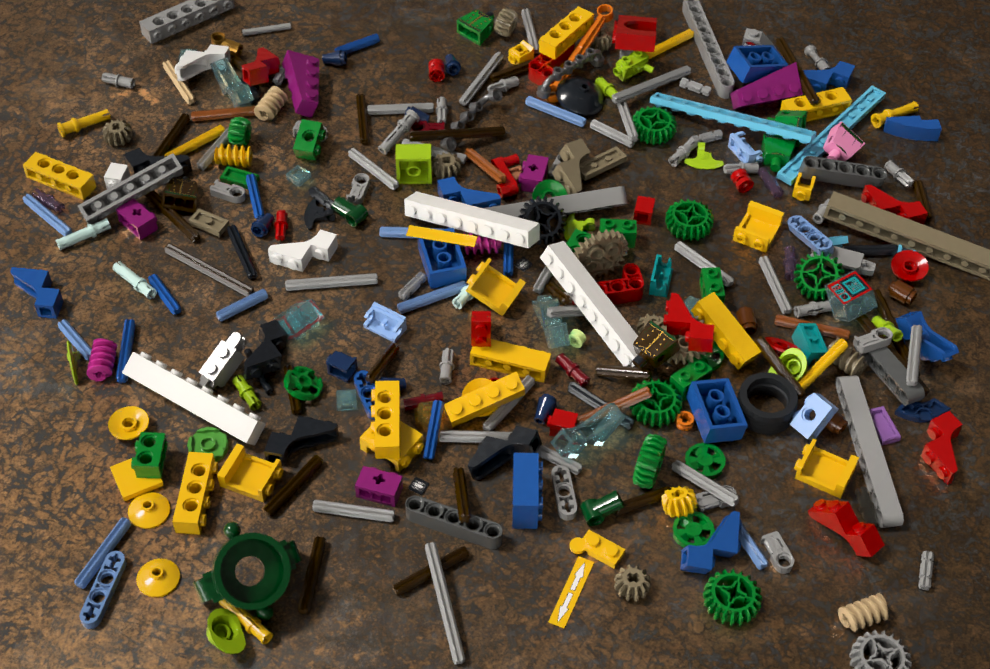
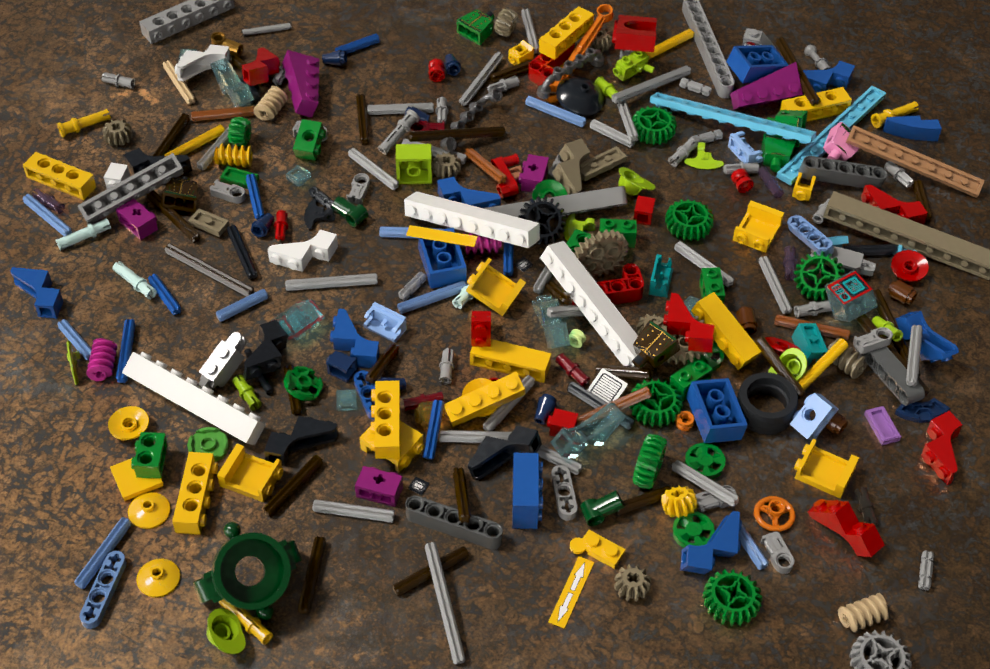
(347, 339): none -> blue arch
(607, 386): none -> white sticker
(633, 182): none -> lime piece
(776, 508): none -> orange piece
(869, 451): light grey beam -> none
(915, 161): none -> medium nougat plate

